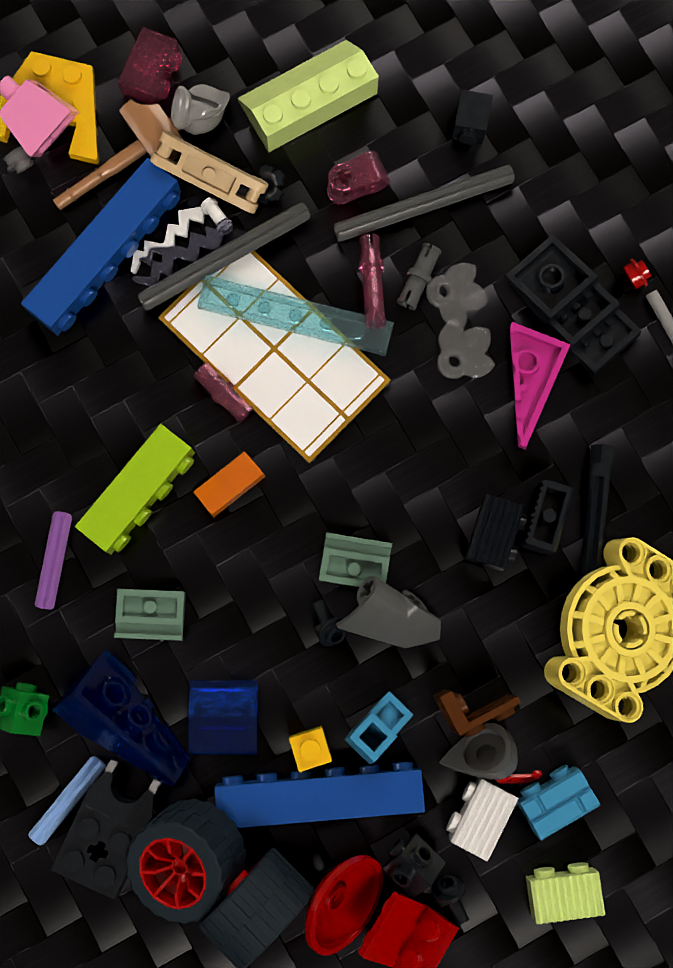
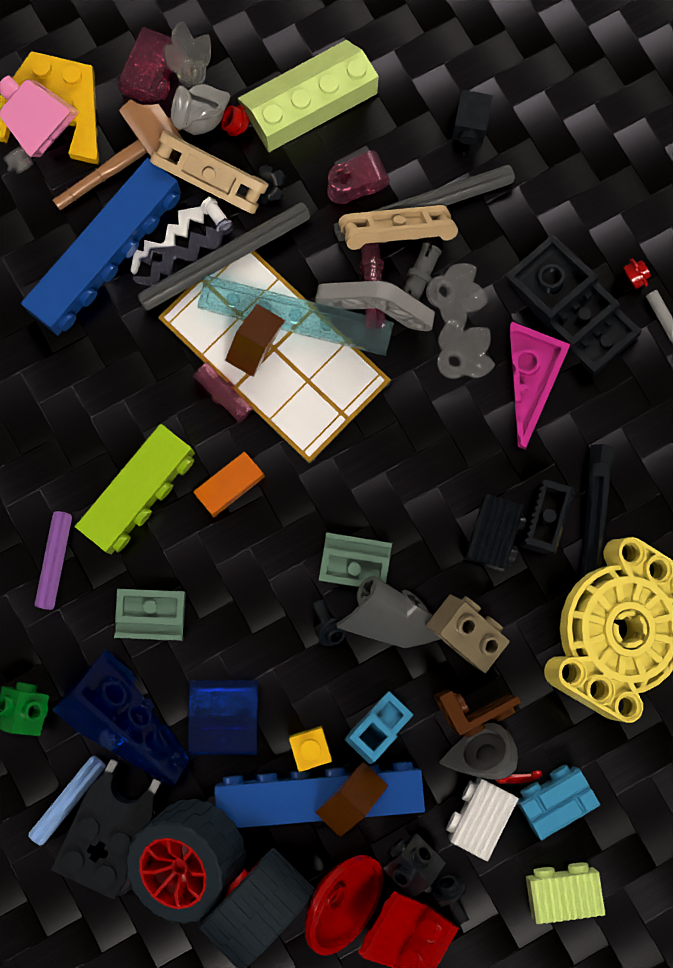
(188, 55): none -> clear plate
(234, 120): none -> red plate
(254, 340): none -> reddish brown slope
(352, 799): none -> reddish brown slope
(377, 295): none -> light grey beam
(397, 225): none -> tan plate
(468, 632): none -> dark tan brick

